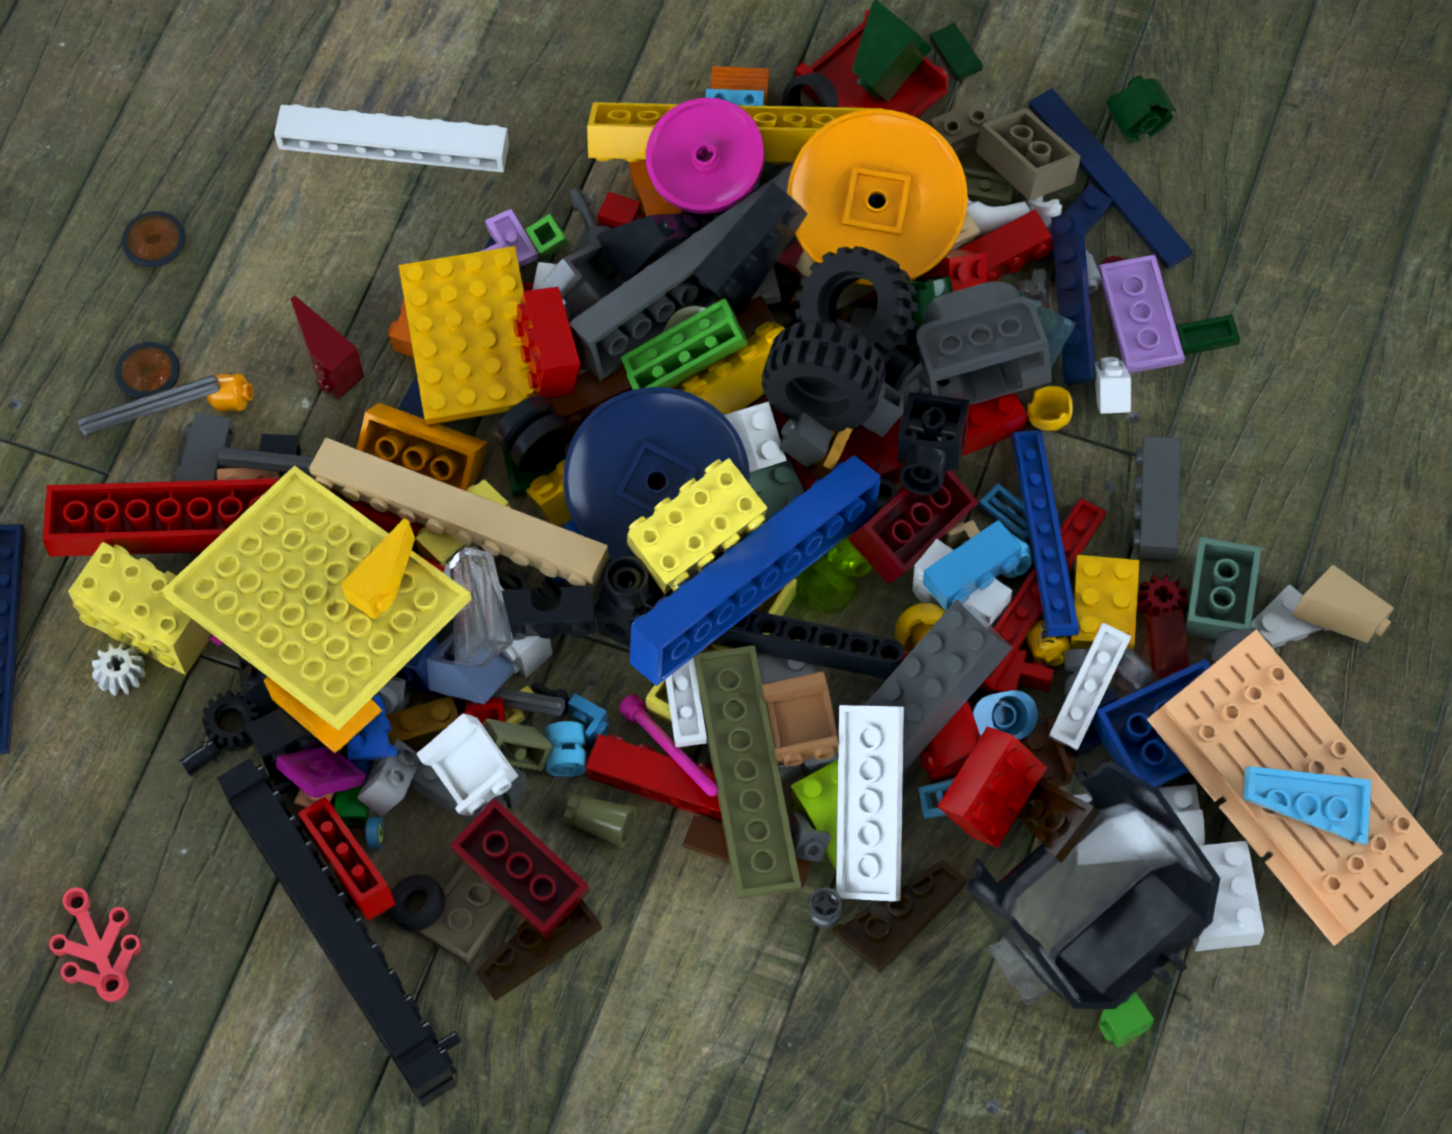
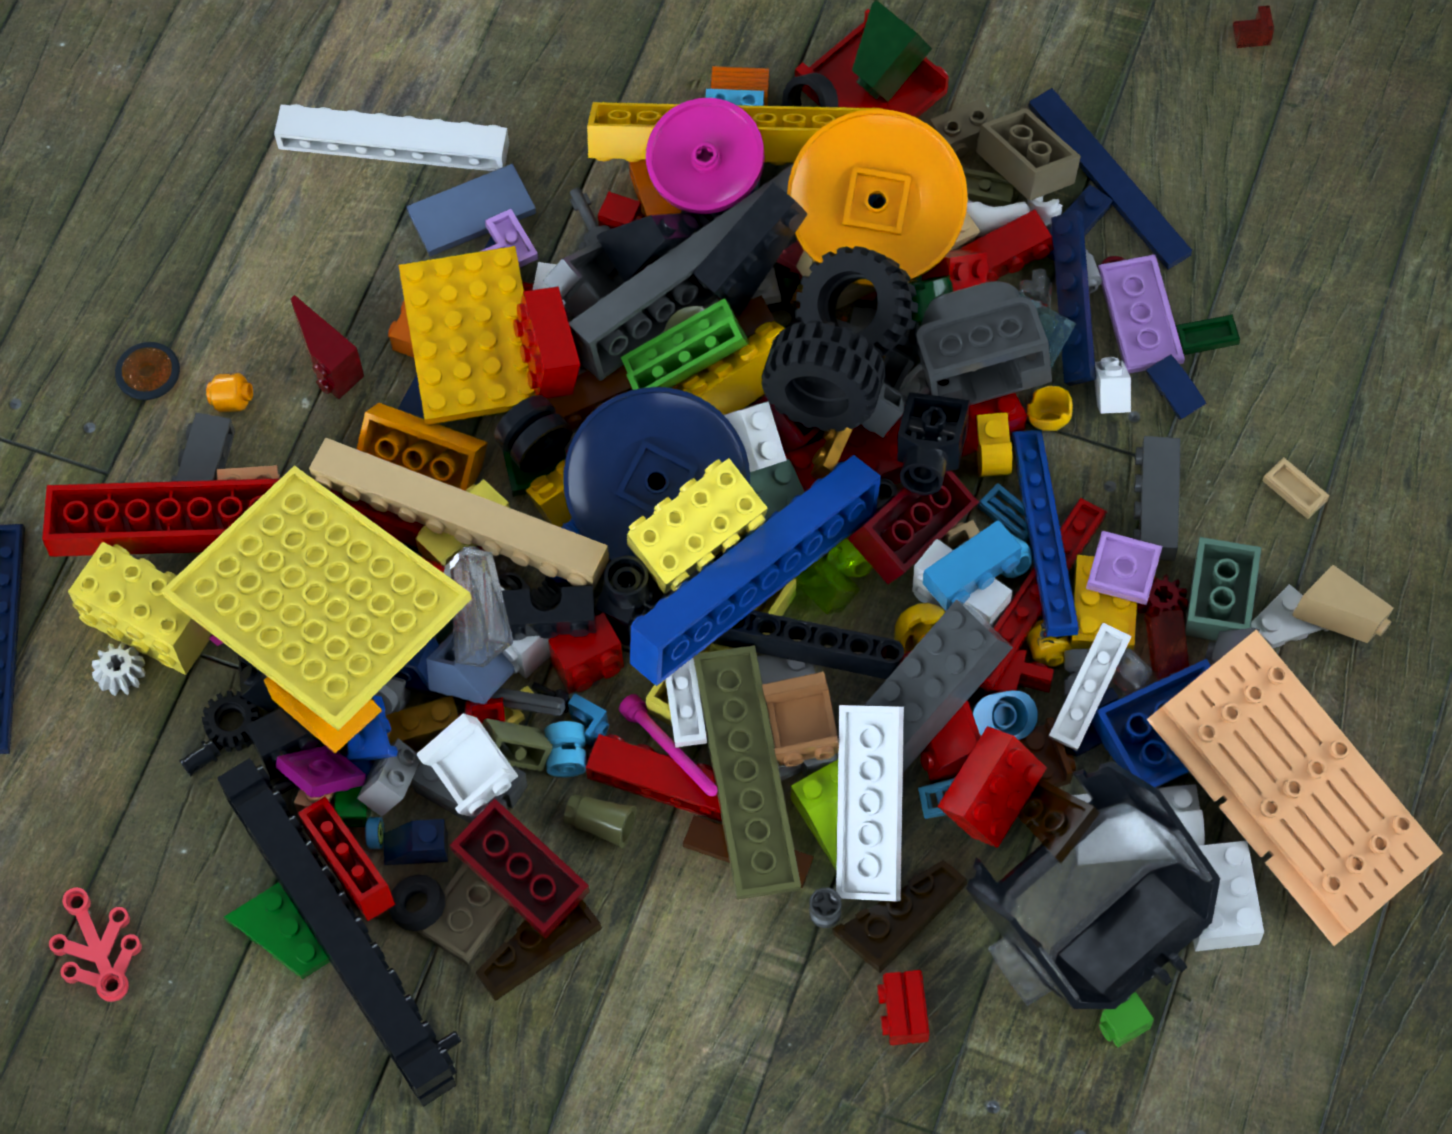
(148, 404): dark grey axle -> none
(157, 254): clear orange wheel -> none
(263, 460): dark grey axle -> none
(279, 929): none -> green wing
(280, 444): black panel -> none
(379, 576): yellow slope -> none
(417, 843): none -> dark blue slope
(461, 211): none -> sand blue tile
(547, 236): bright green brick -> none
(587, 658): none -> red brick
(805, 439): dark grey brick -> none
(807, 842): dark grey bracket -> none
(905, 1007): none -> red brick
(956, 52): dark green tile -> none
(994, 443): none -> yellow brick
(1124, 567): none -> lavender tile
(1141, 108): dark green brick -> none
(1175, 386): none -> dark blue slope
(1255, 32): none -> clear red panel
(1295, 488): none -> tan tile
(1320, 800): medium azure wing -> none

